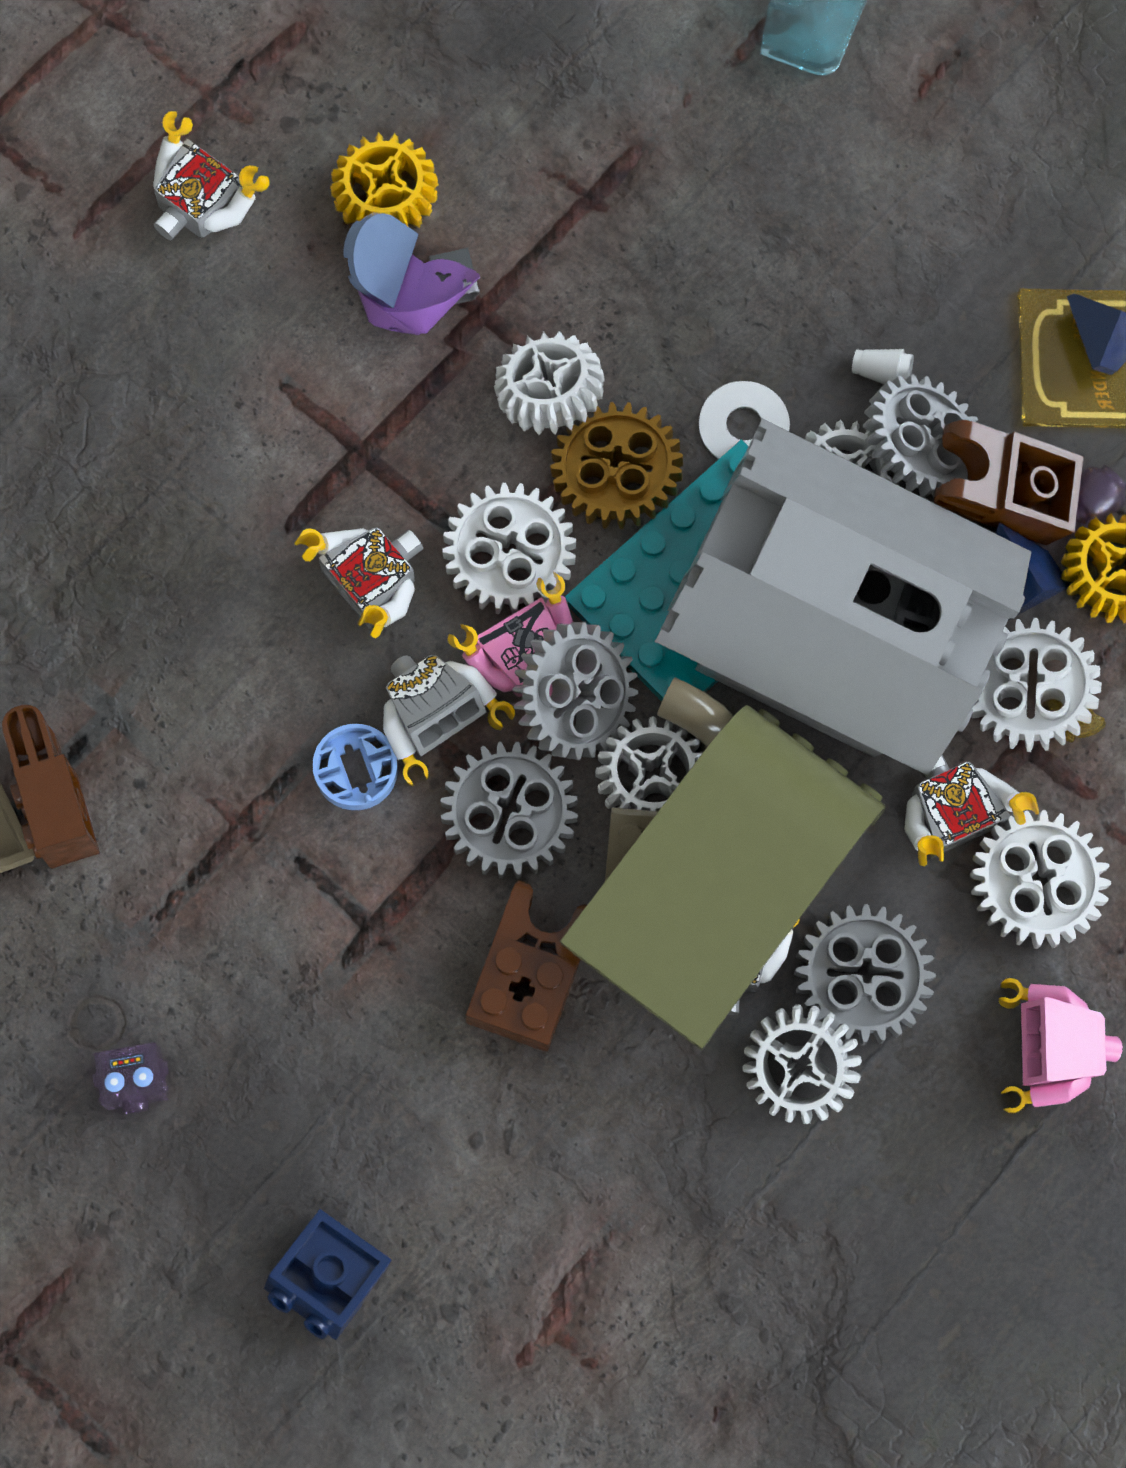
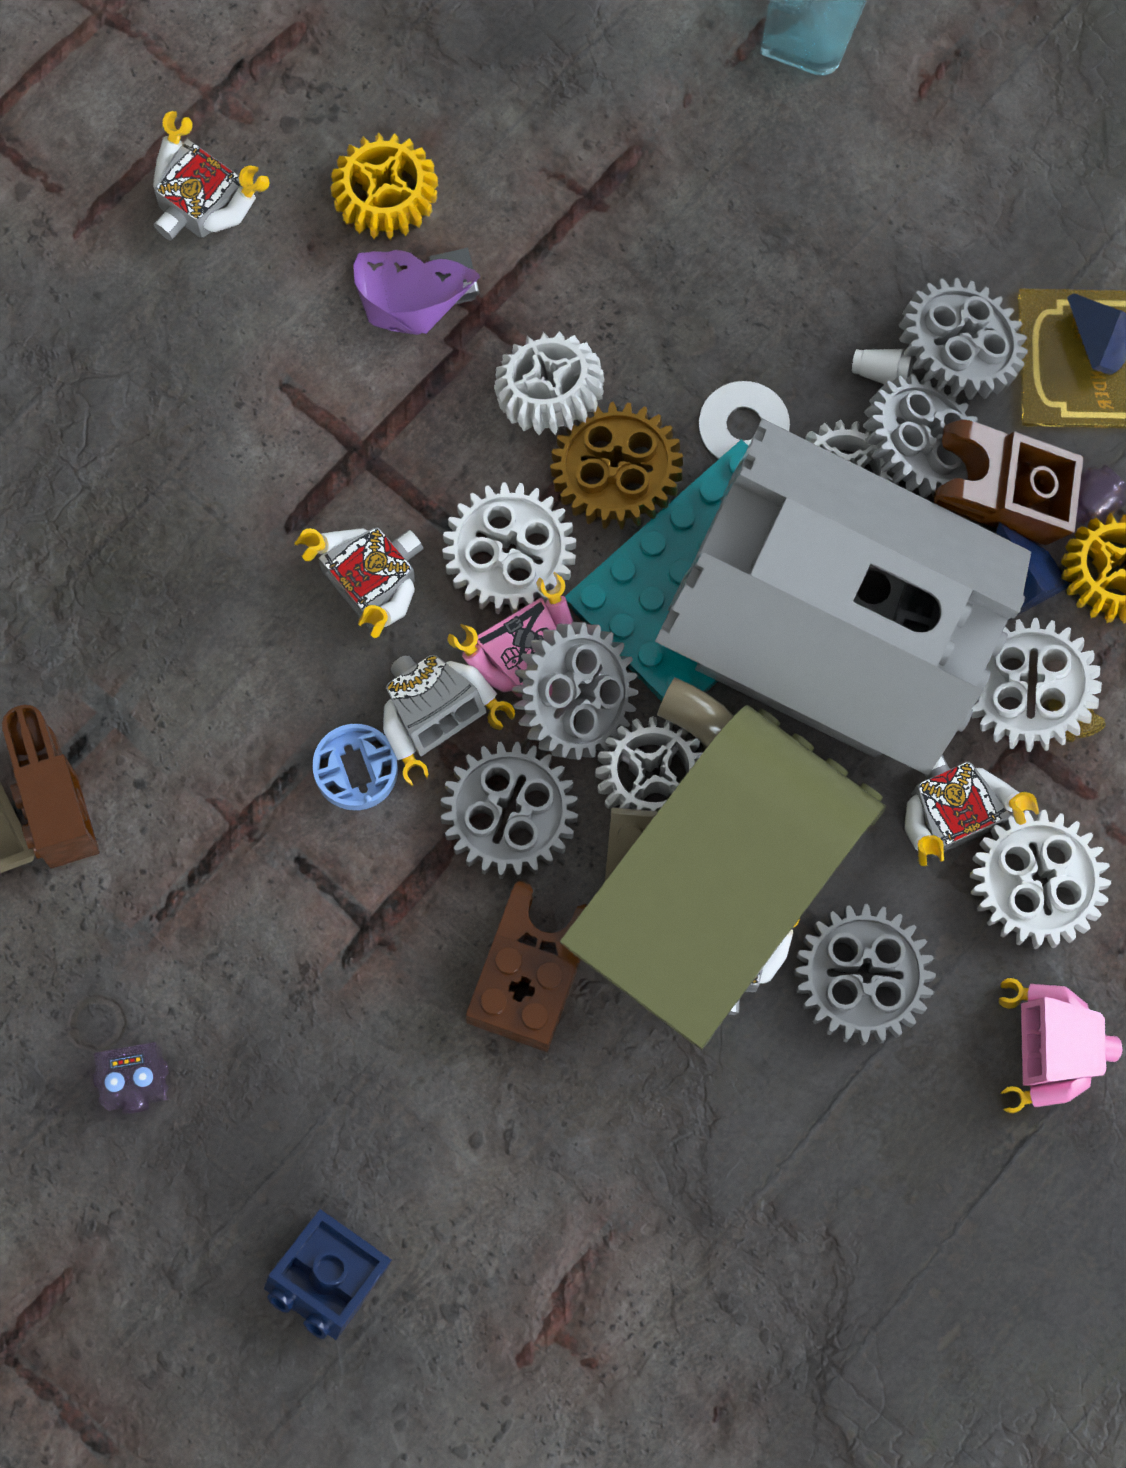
(379, 256): sand blue tile -> none
(817, 1076): white gear -> none
(963, 338): none -> light grey gear

